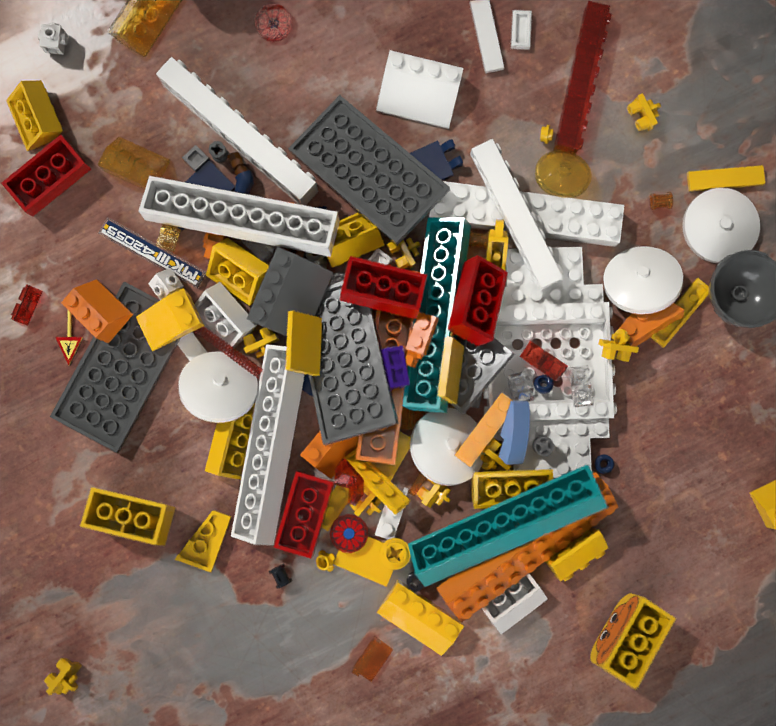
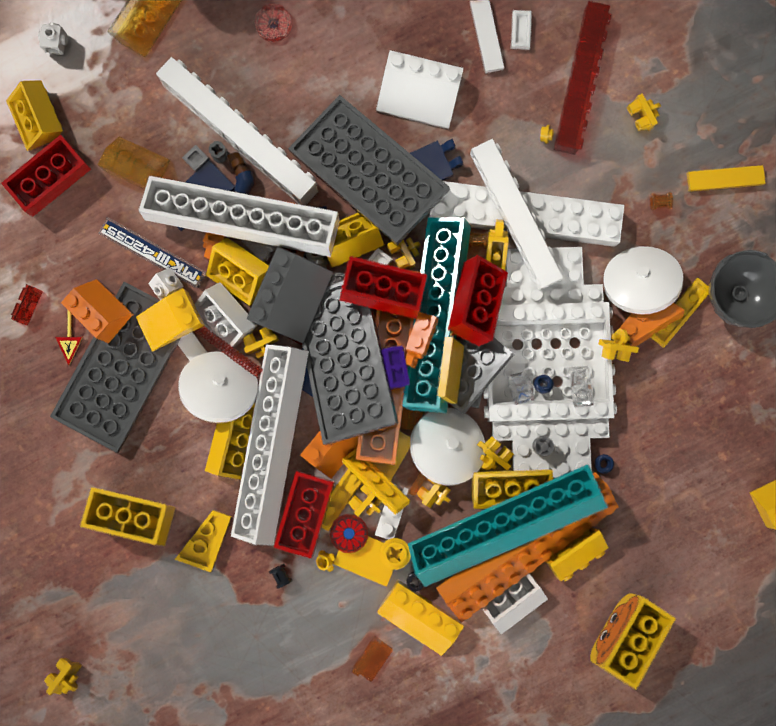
(168, 237): clear yellow bracket -> none
(303, 343): yellow tile -> none
(349, 478): clear red slope -> none
(484, 430): light orange plate -> none
(515, 433): medium blue slope -> none
(543, 361): clear red slope -> none
(563, 174): clear yellow dish -> none
(720, 224): white dish -> none

